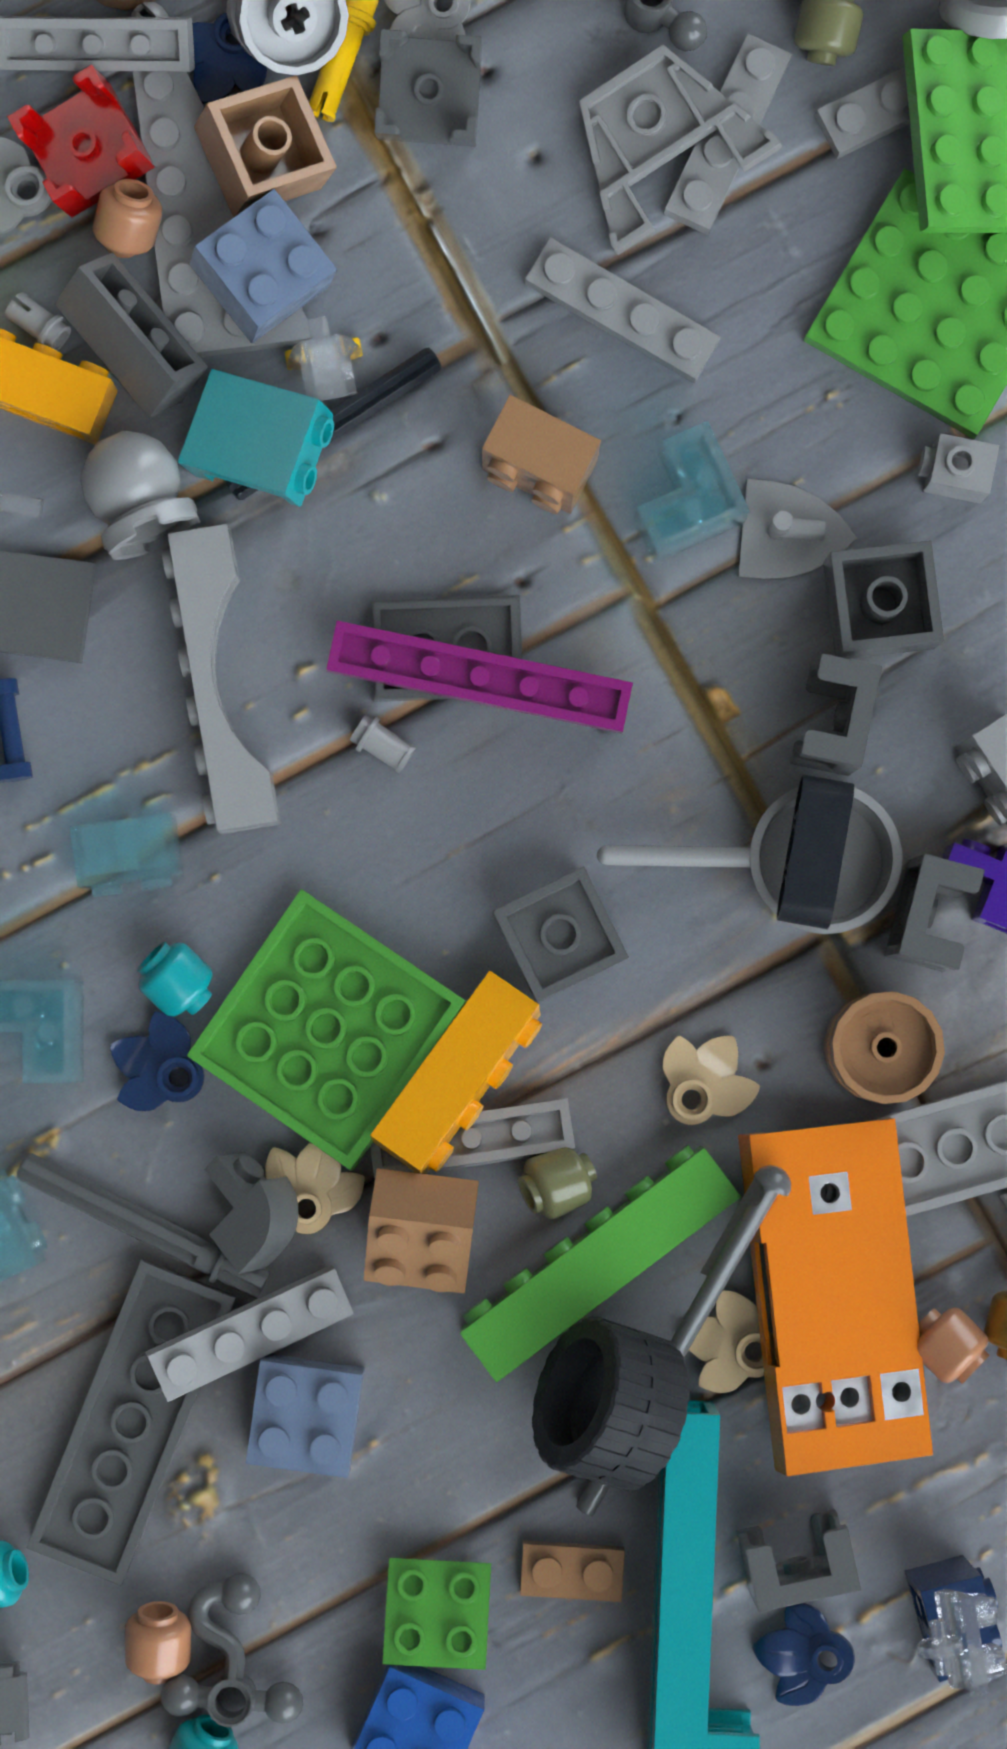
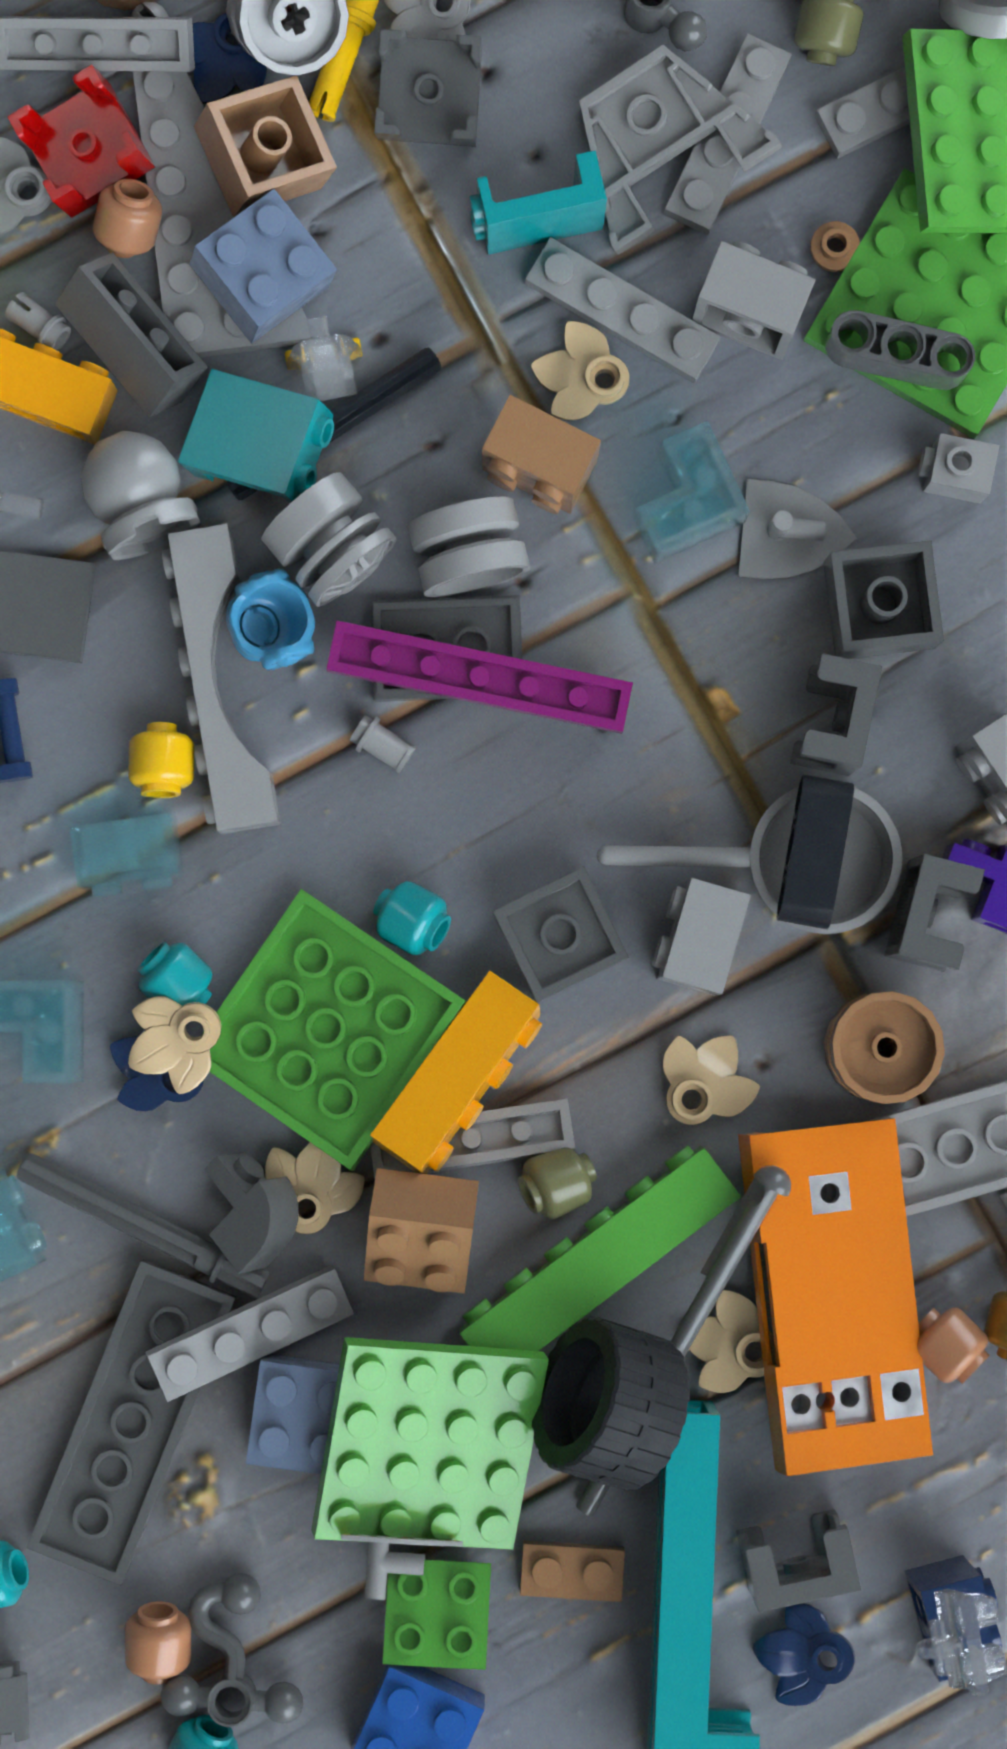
(161, 760): none -> yellow head
(169, 1046): none -> tan plate
(271, 620): none -> dark azure hair
(321, 530): none -> light grey wheel
(382, 1561): none -> light grey shield
(412, 918): none -> teal head
(429, 1442): none -> plate
(468, 546): none -> light grey wheel
(541, 215): none -> teal panel
(574, 370): none -> tan plate
(701, 937): none -> light grey brick
(753, 298): none -> light grey brick
(826, 258): none -> medium nougat plate
(922, 341): none -> dark grey beam

